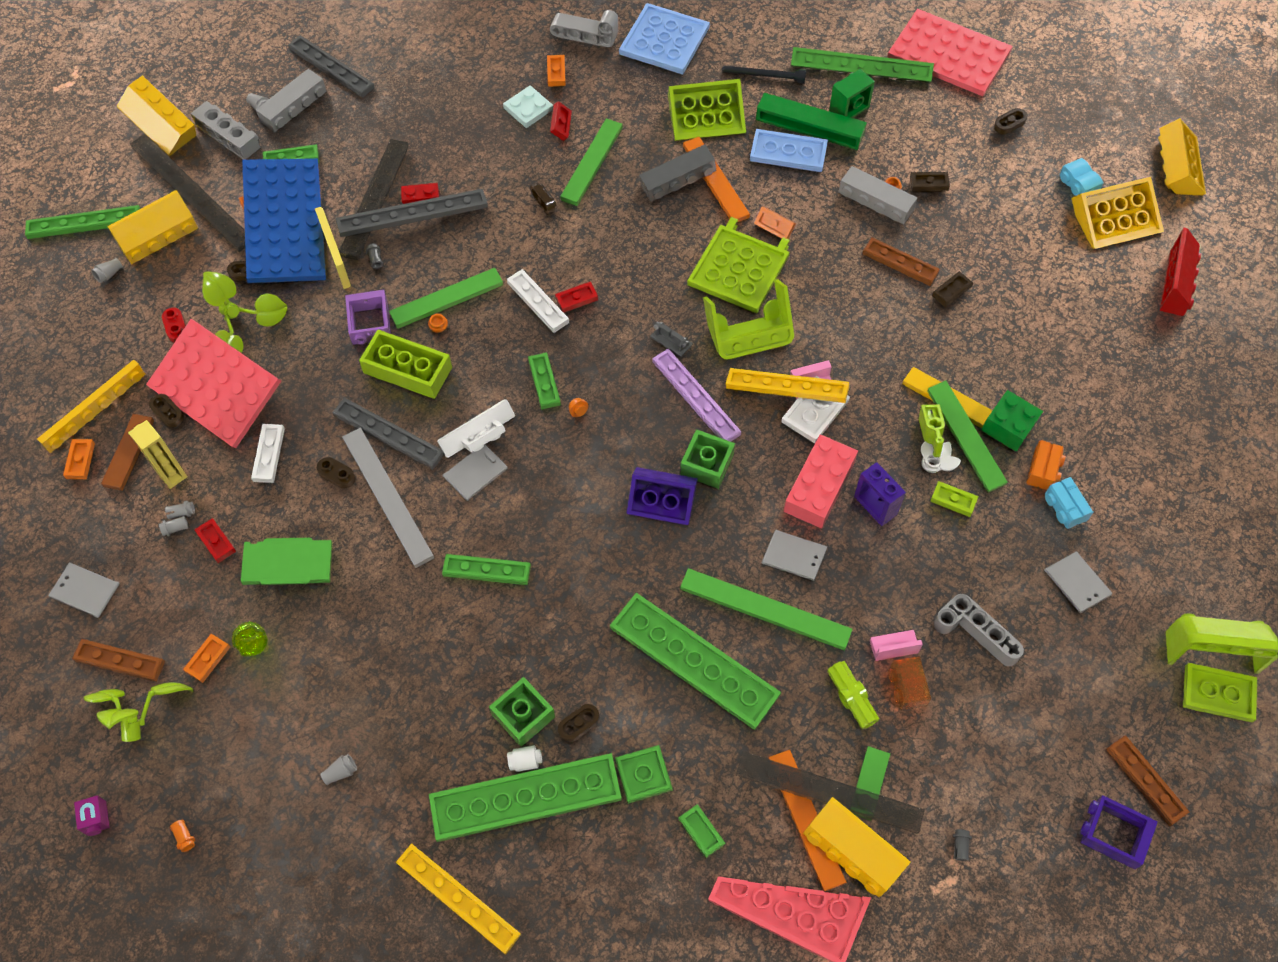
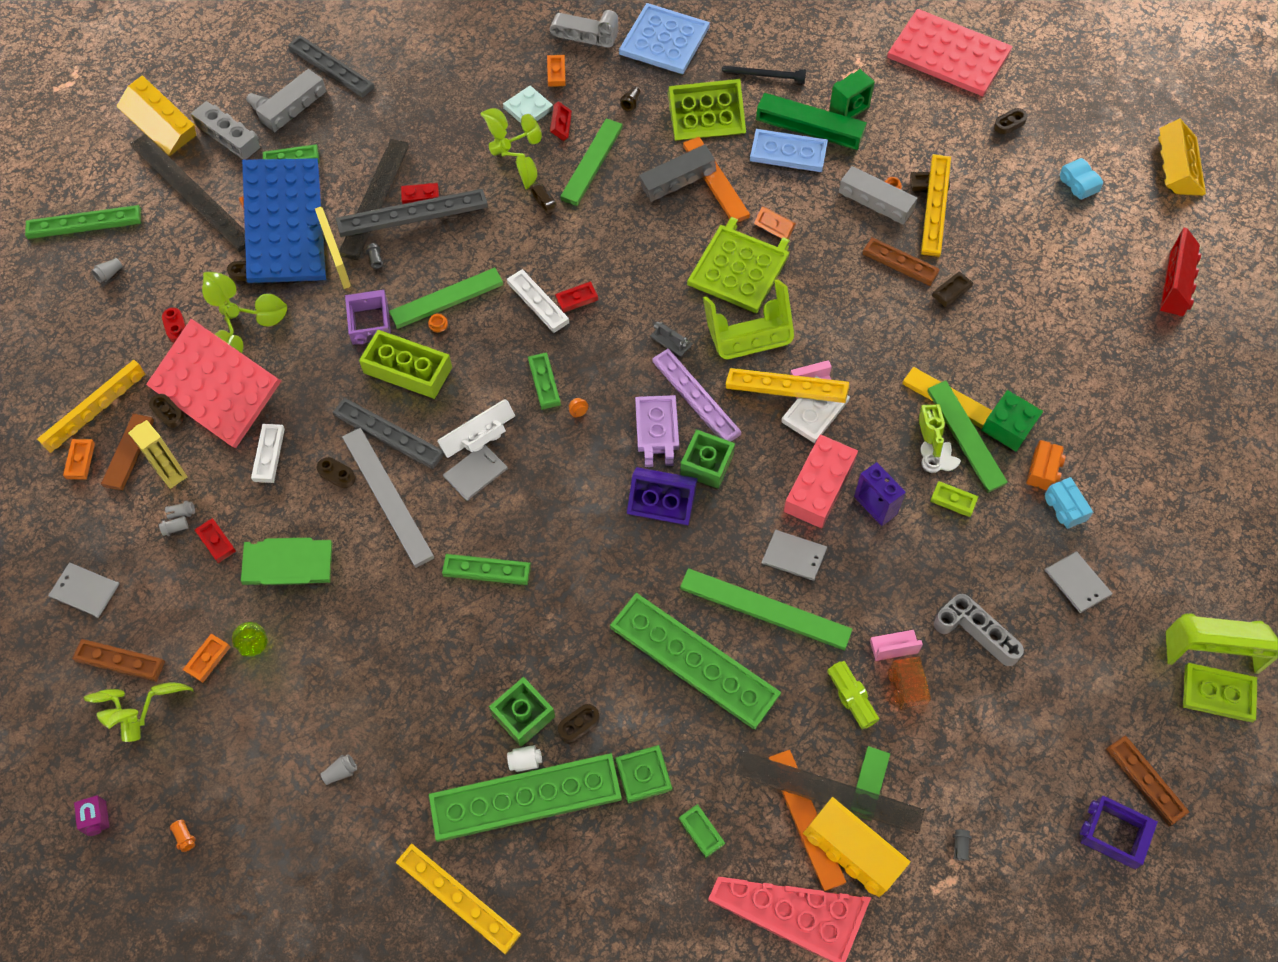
(153, 227): yellow slope -> none
(497, 125): none -> lime plant
(629, 100): none -> dark brown cone
(657, 427): none -> lavender tile
(869, 64): bright green plate -> none
(936, 205): none -> yellow tile
(1118, 213): yellow slope -> none

